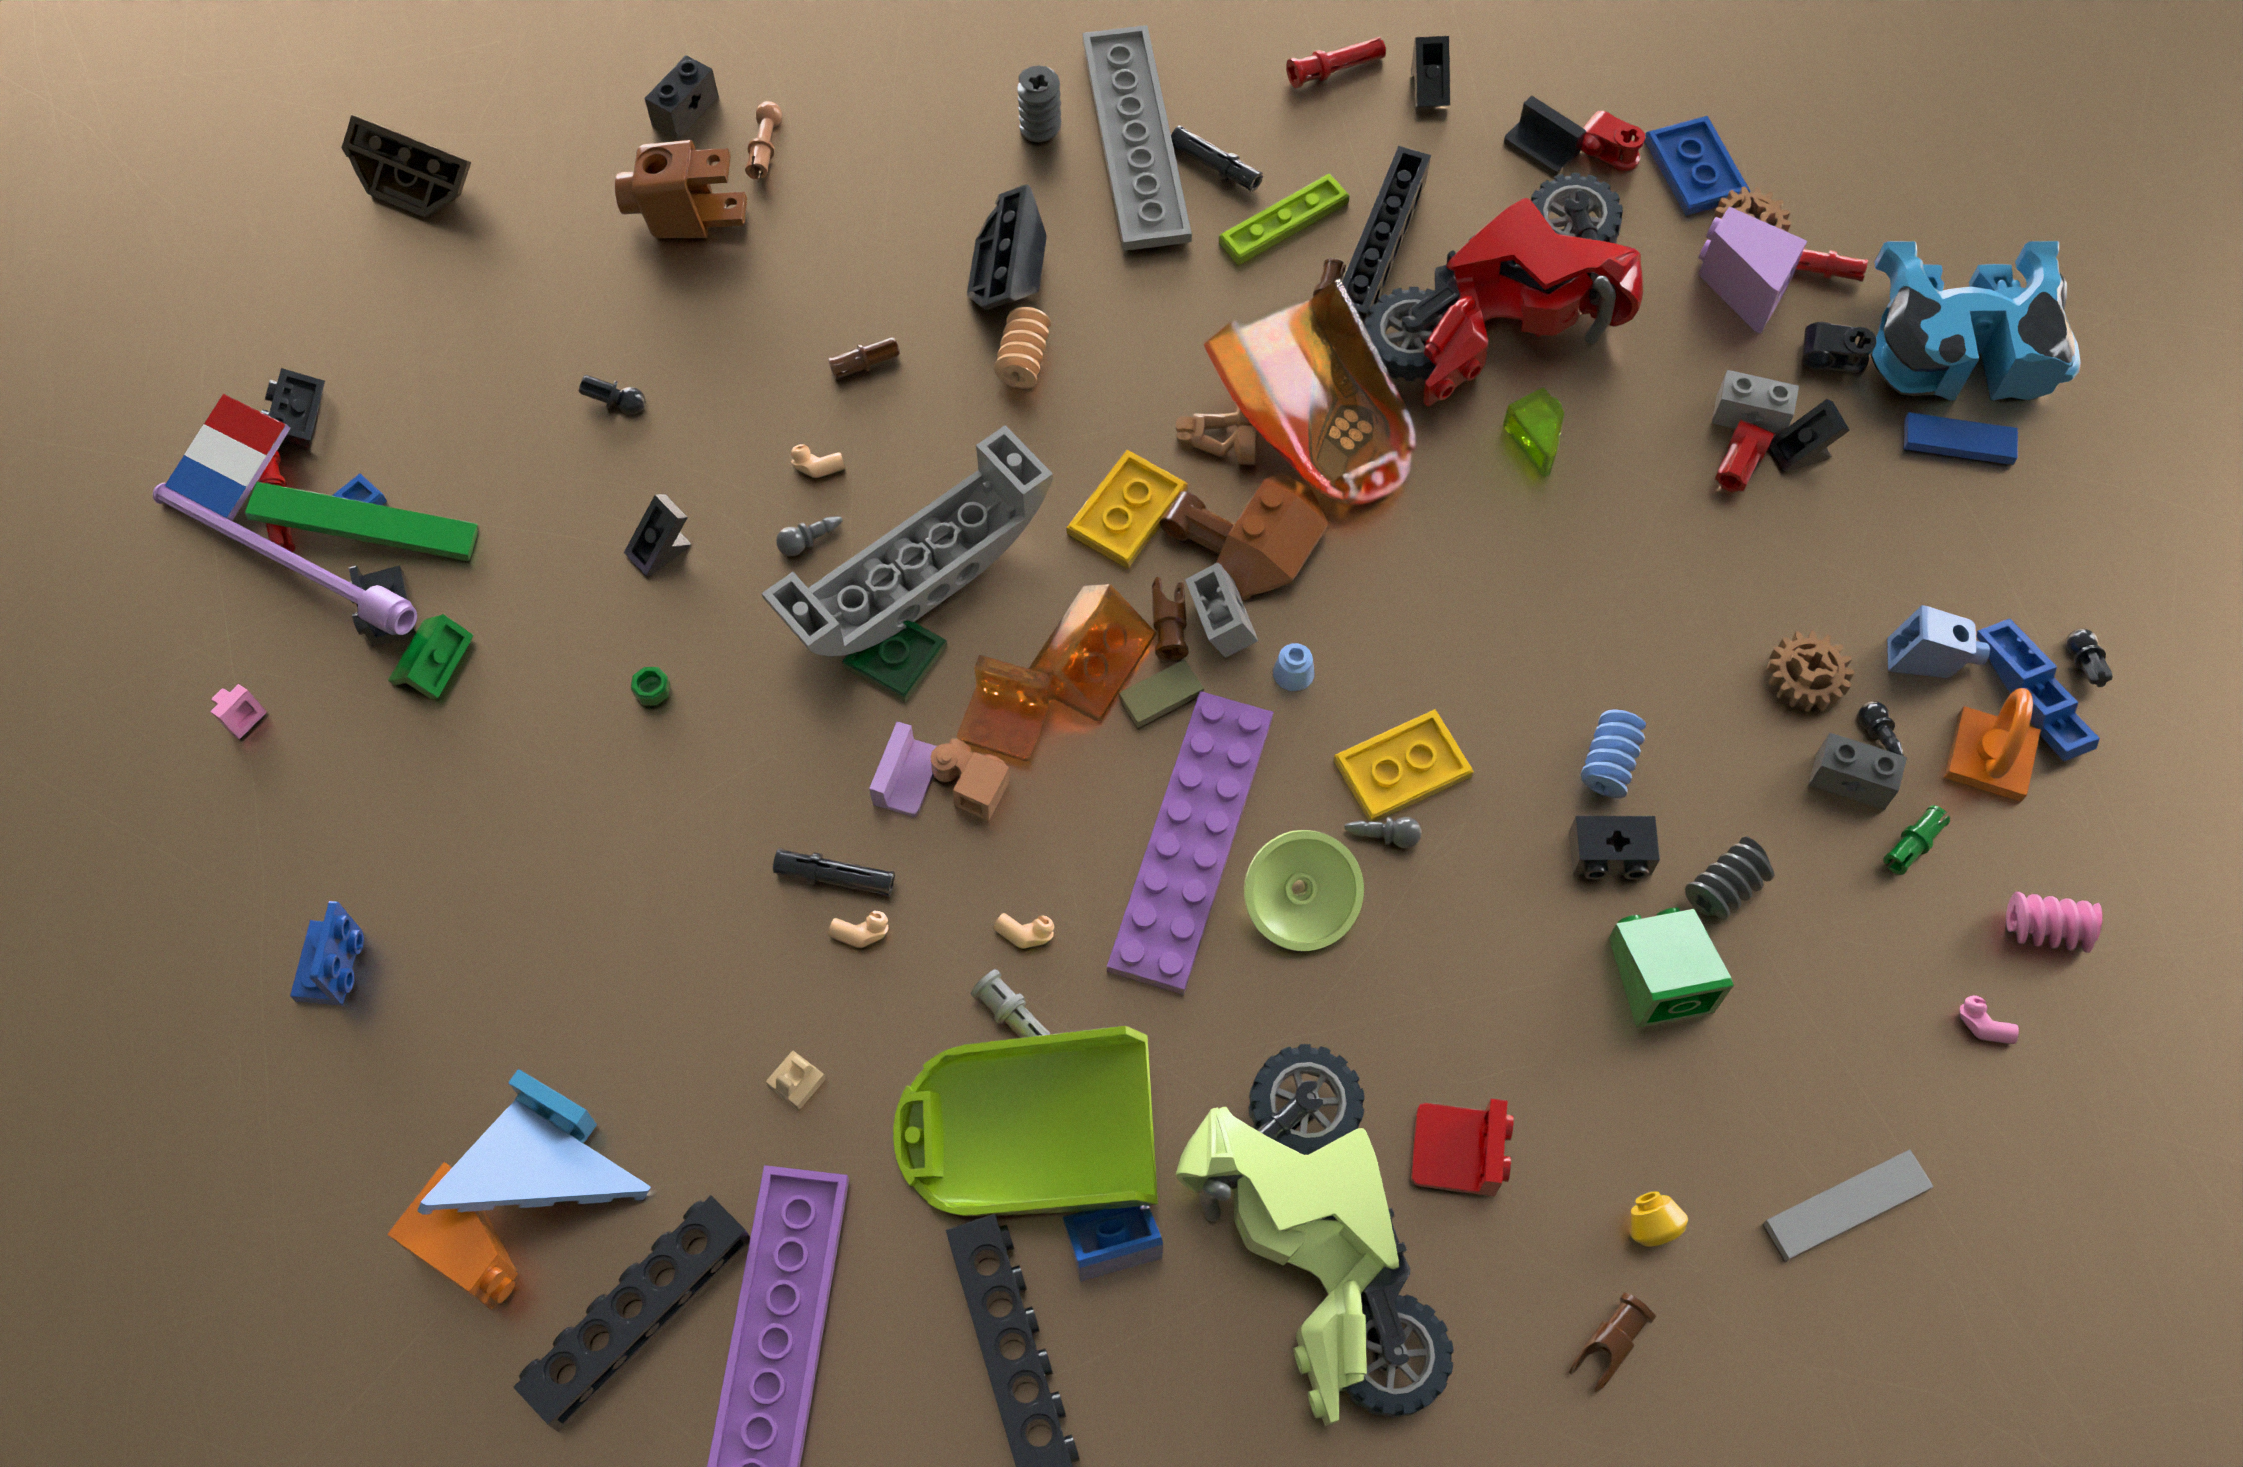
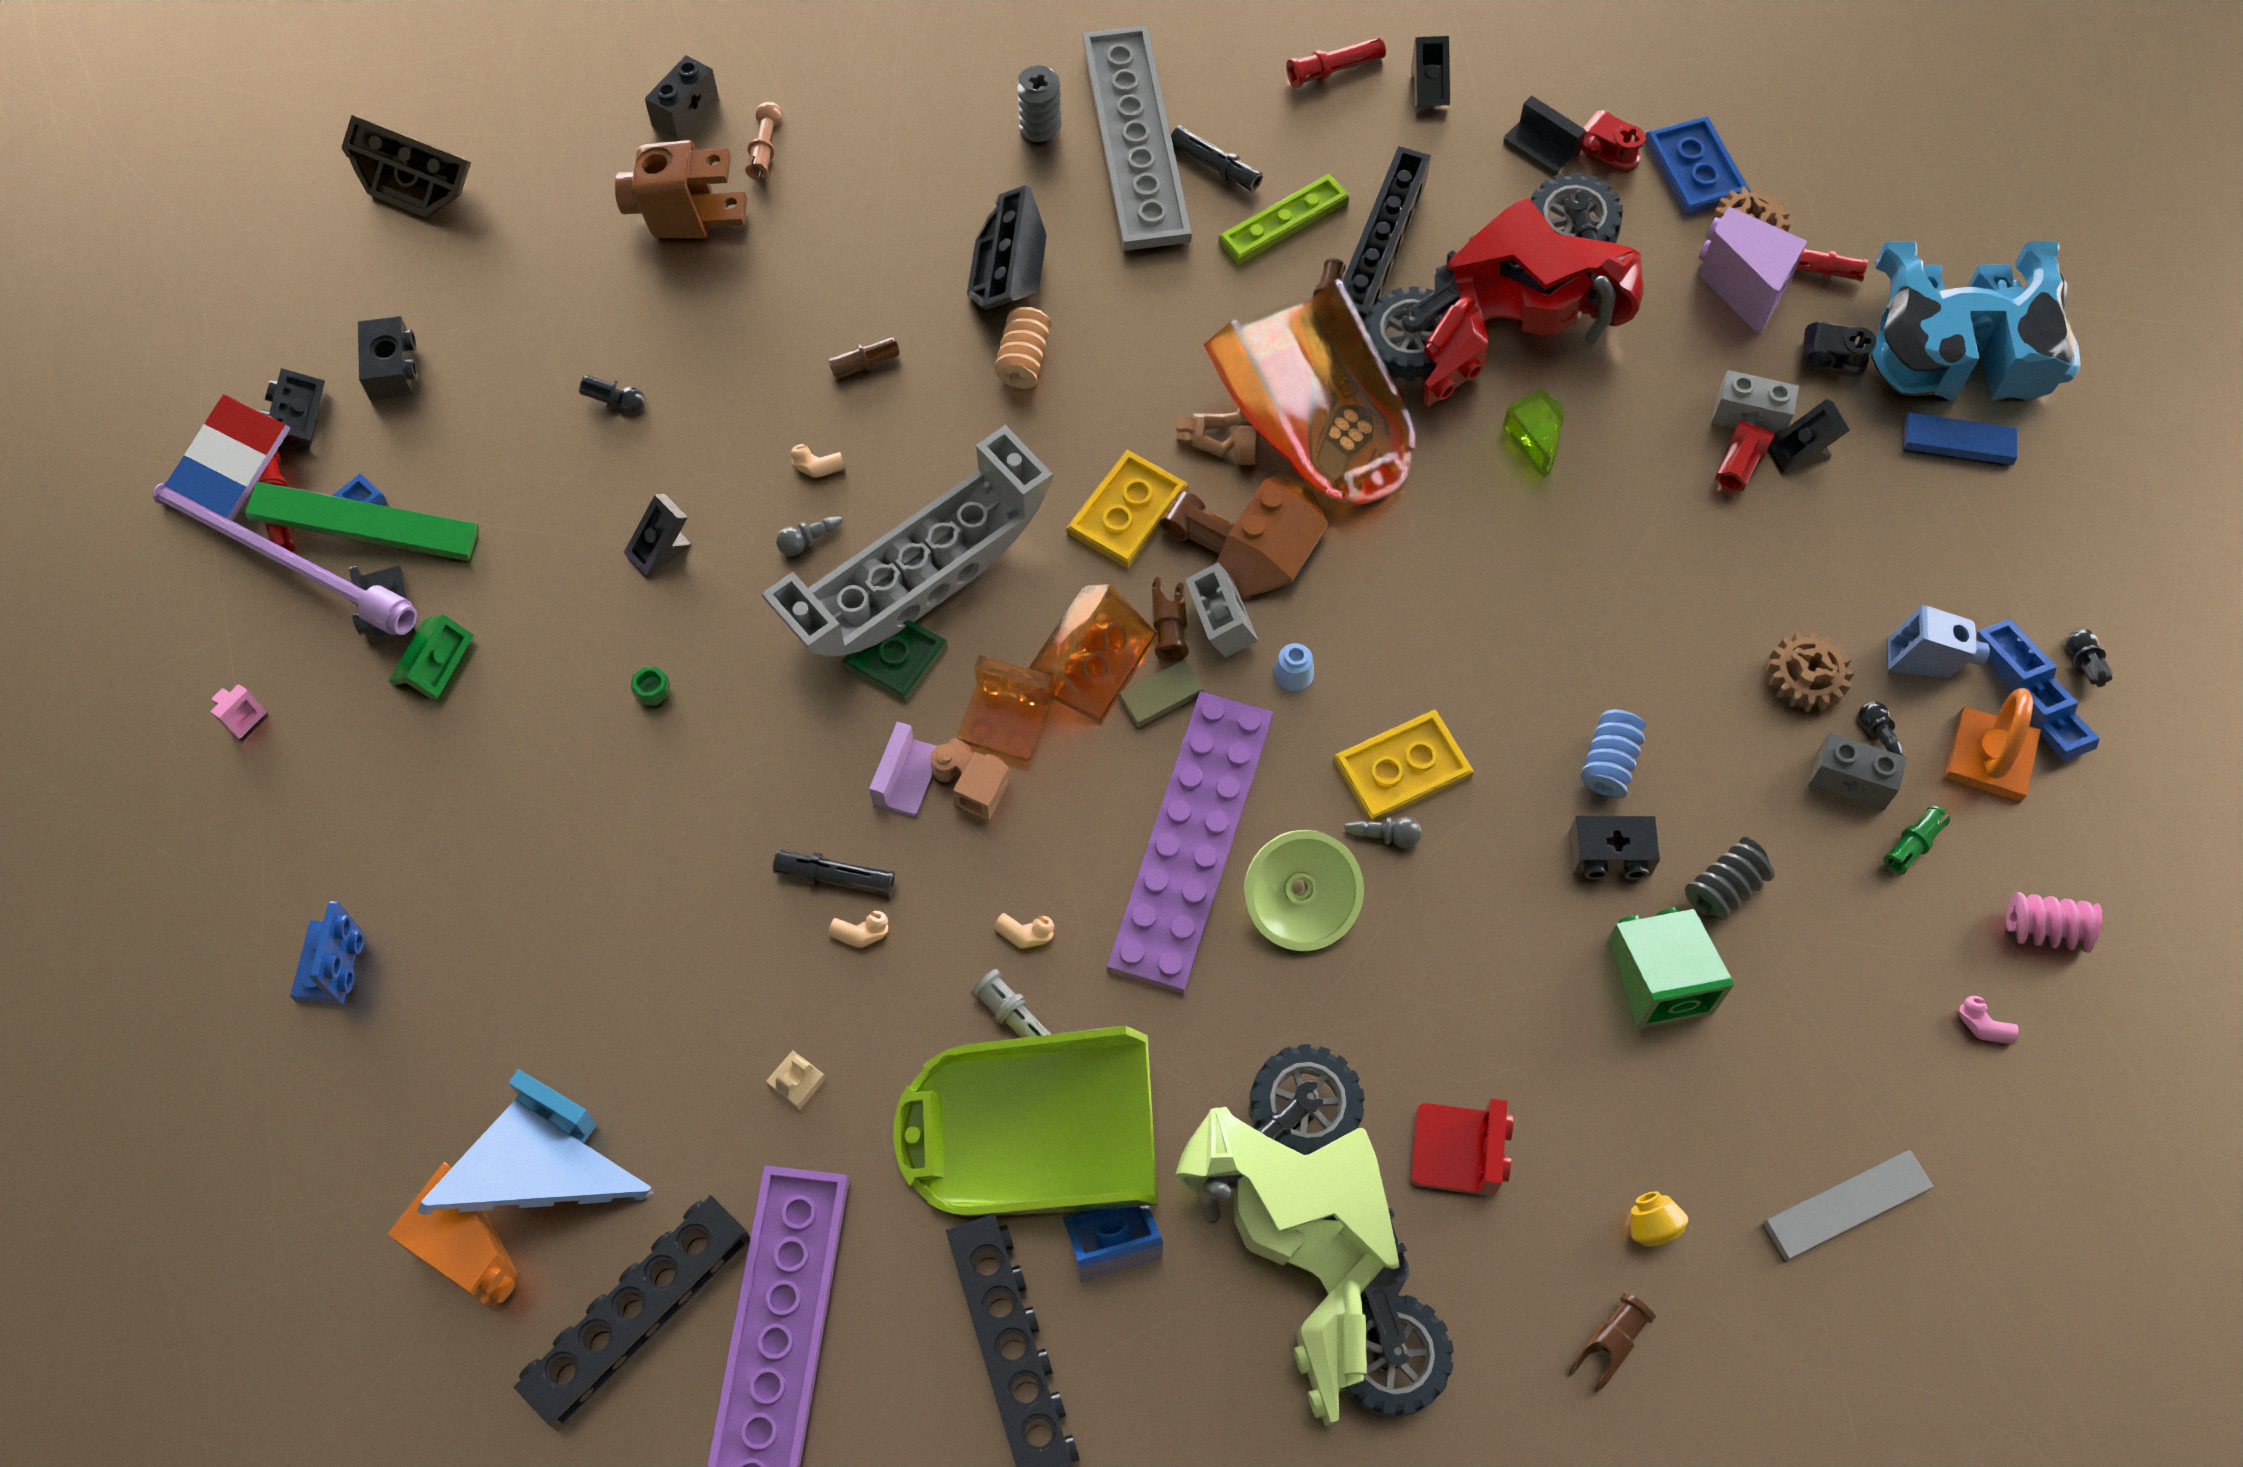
(386, 357): none -> black brick

